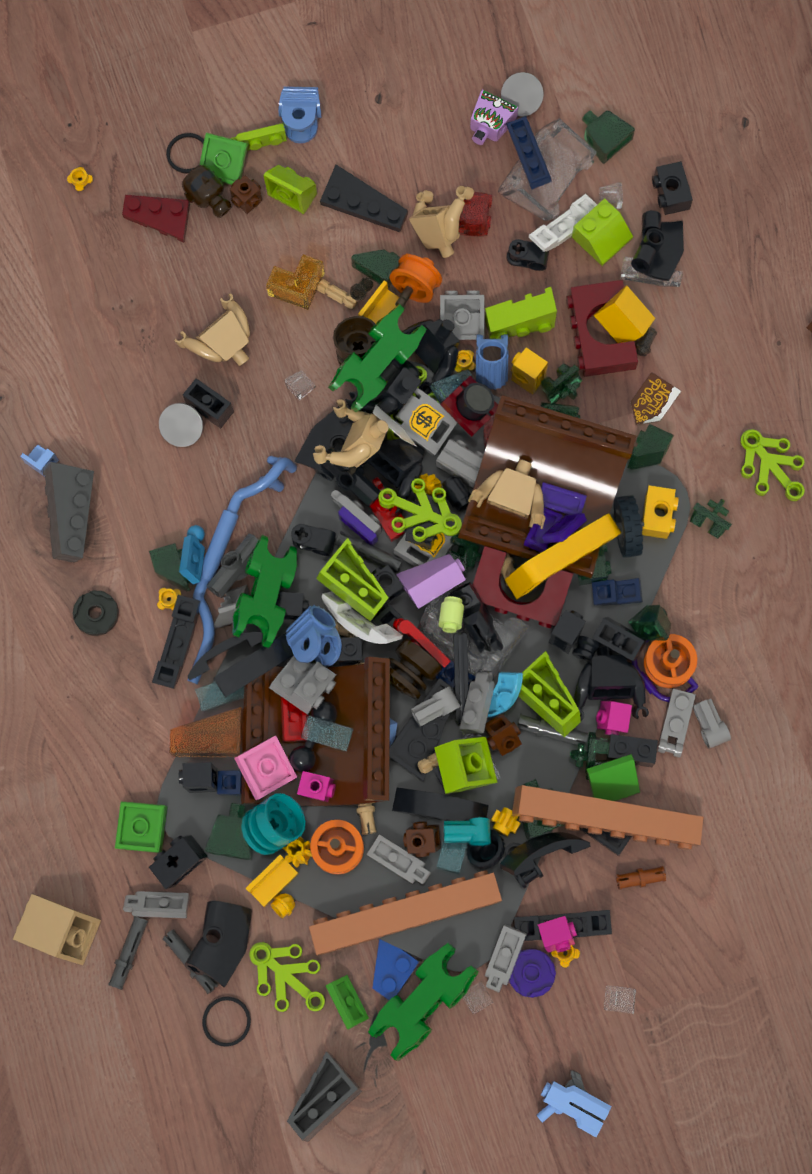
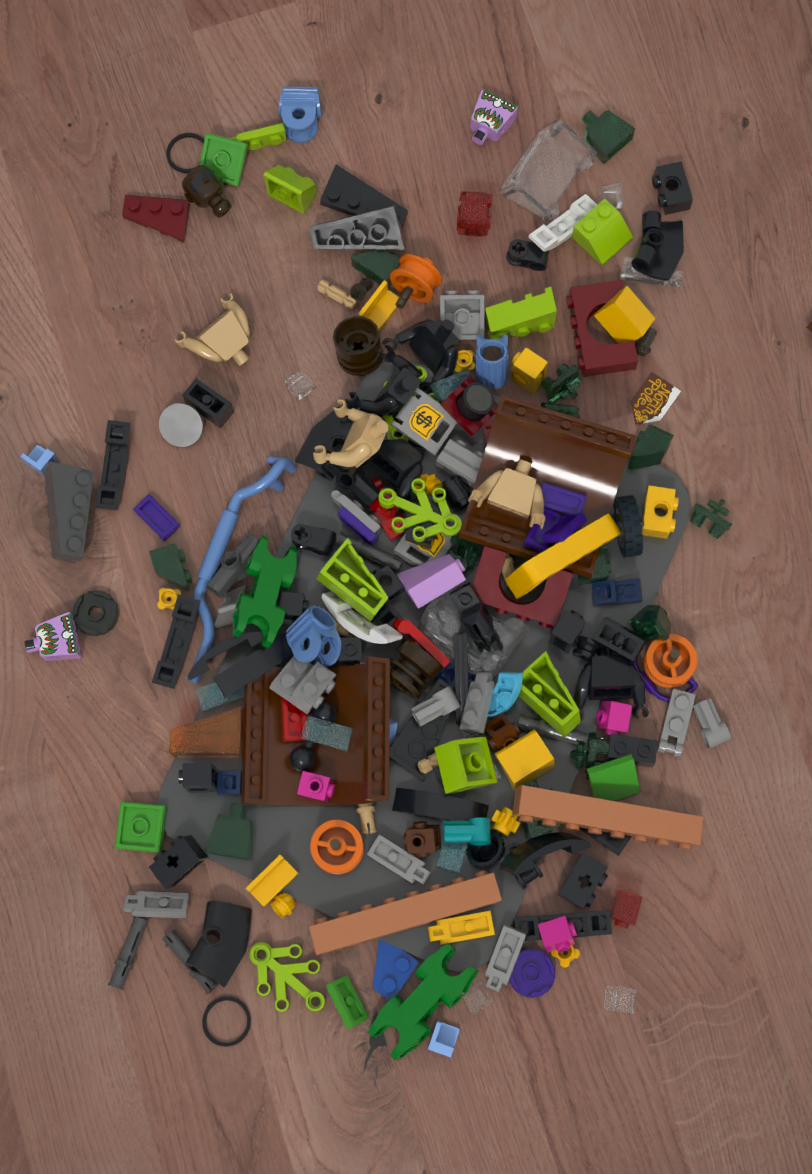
(56, 639): none -> torso
(56, 930): tan slope -> none
(79, 173): yellow plate -> none
(114, 465): none -> black slope
(156, 517): none -> dark purple tile
(192, 554): dark azure plate -> none
(246, 194): reddish brown brick -> none
(265, 767): bright pink plate -> none
(273, 824): teal wheel -> none
(296, 287): clear yellow brick -> none
(298, 852): yellow gear -> none
(323, 1099): dark grey wedge -> none
(365, 230): none -> dark grey wedge
(366, 371): green piece -> none
(392, 425): white sticker -> none
(439, 225): tan torso -> none
(443, 1039): none -> light blue panel
(451, 614): yellowish green brick -> none
(462, 928): none -> yellow hinge
(524, 92): light grey piece -> none
(525, 759): none -> yellow slope
(528, 152): dark blue tile -> none
(576, 1103): light blue piece -> none
(584, 867): none -> black brick
(625, 909): none -> clear red brick
(640, 877): dark orange pin -> none
(770, 462): lime plant -> none

